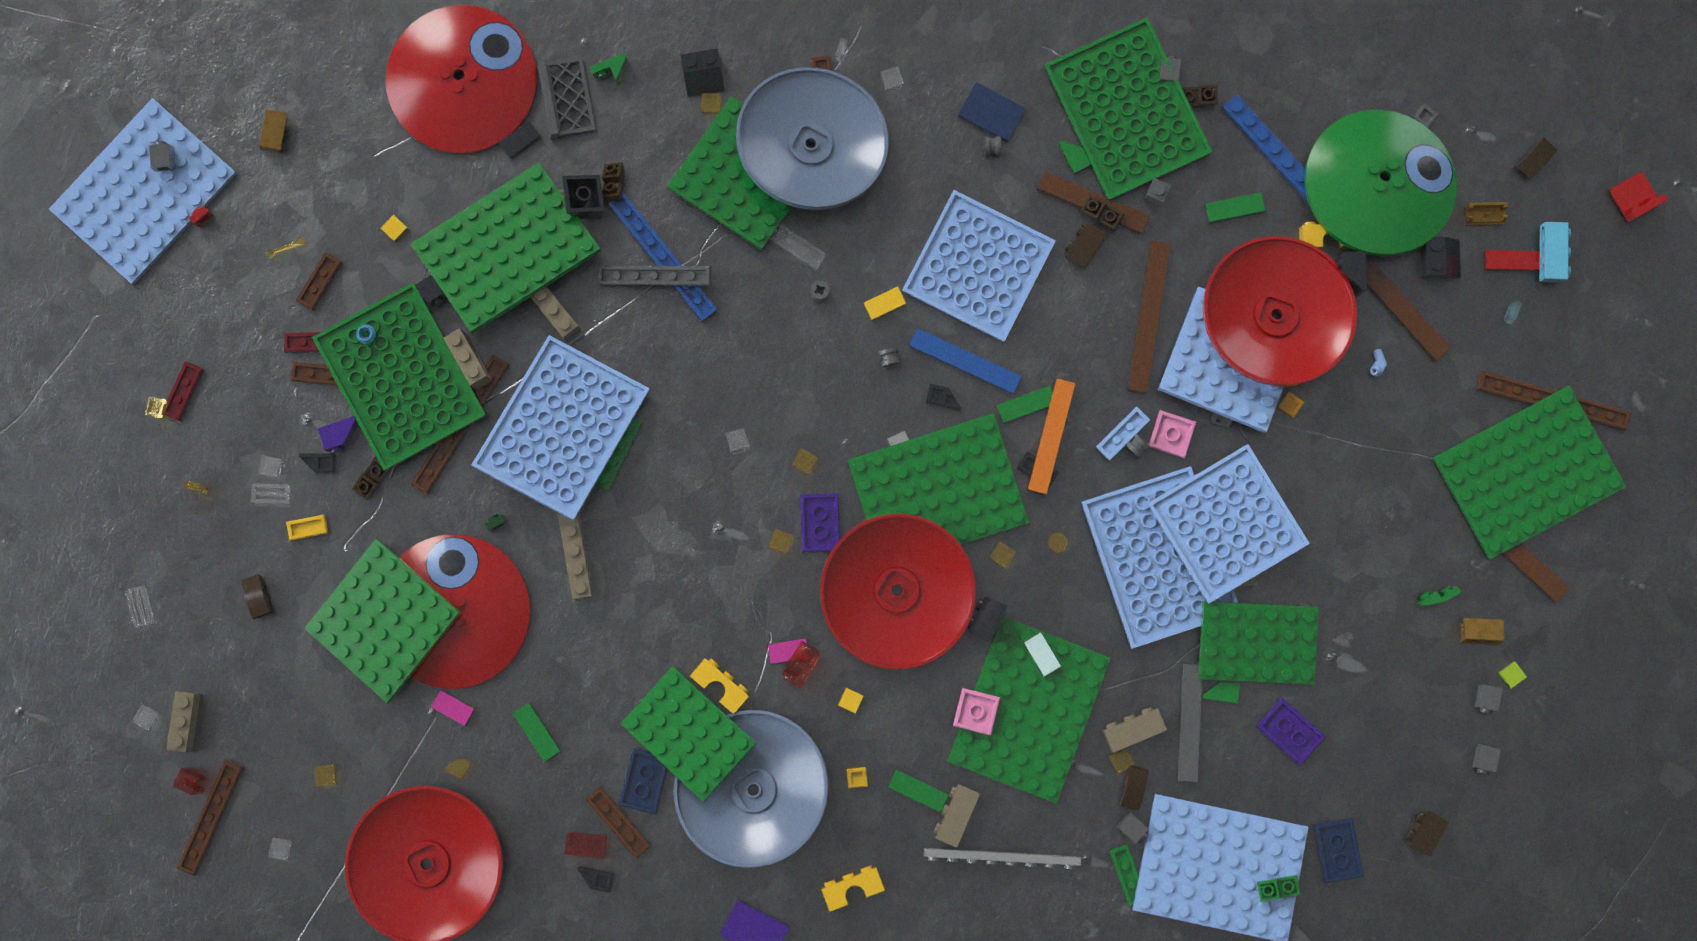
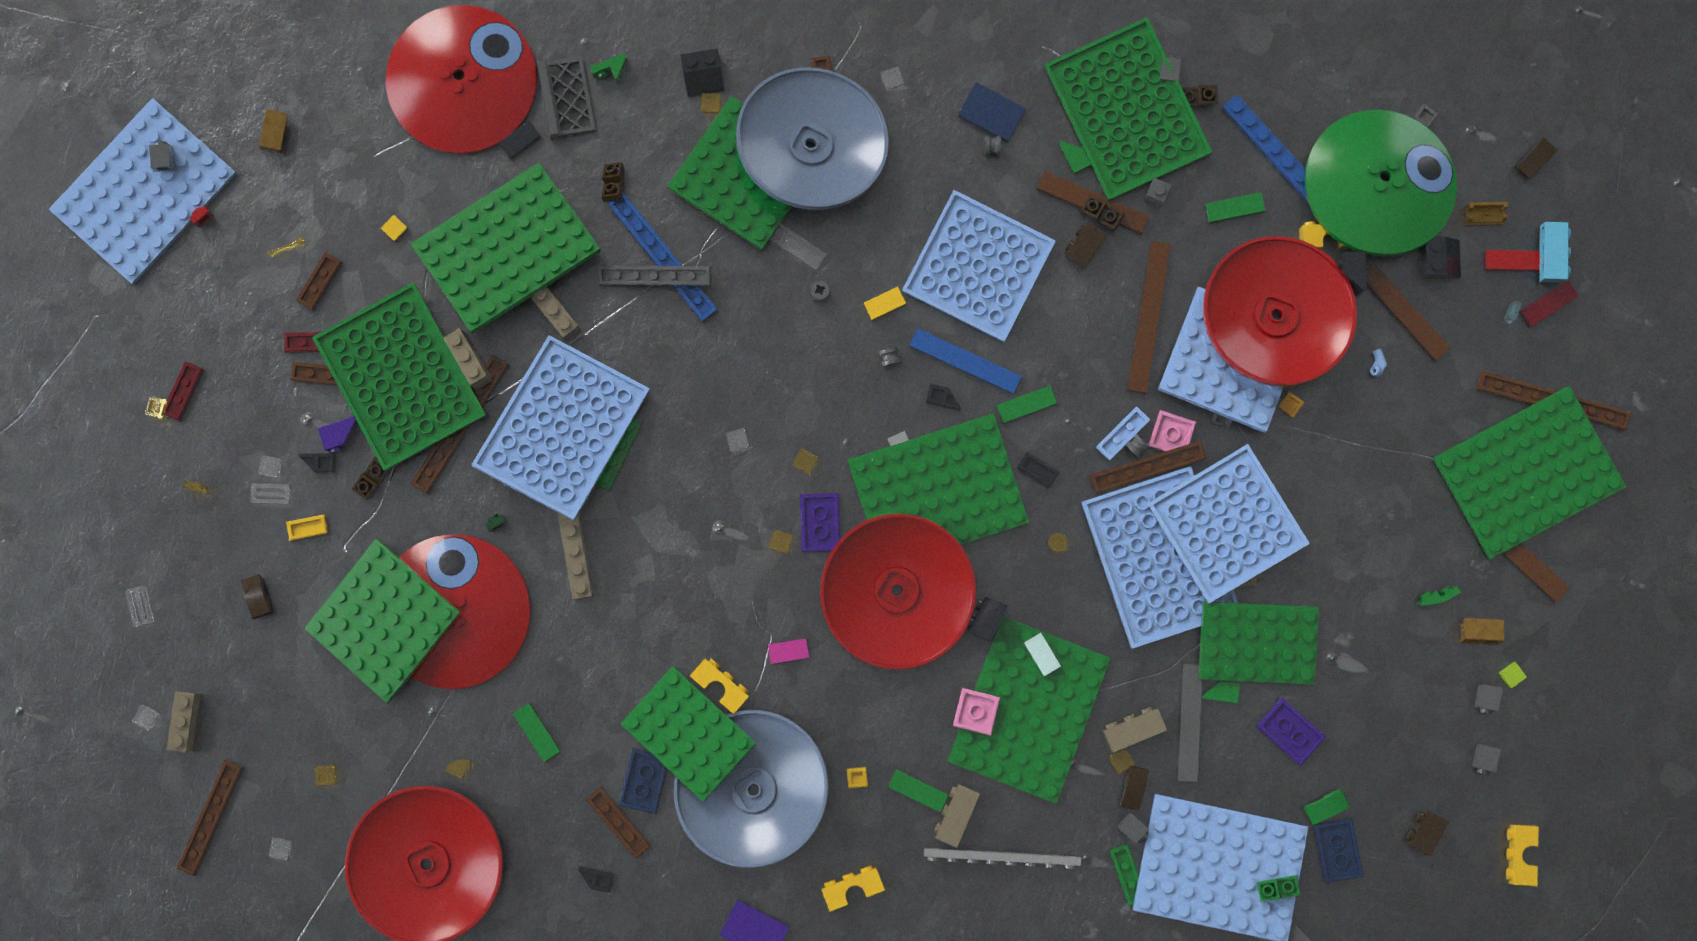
(187, 780): clear red hinge -> none
(360, 331): dark azure plate -> none
(431, 291): black brick -> none
(452, 708): dark pink tile -> none
(583, 196): black slope -> none
(586, 845): clear red hinge -> none
(801, 664): clear red hinge -> none
(841, 50): clear tile -> none
(850, 700): yellow tile -> none
(1002, 554): clear yellow tile -> none
(1051, 436): orange tile -> none
(1148, 466): none -> reddish brown tile
(1327, 806): none -> green slope
(1520, 838): none -> yellow arch
(1549, 303): none -> dark red tile
(1636, 197): red bracket -> none

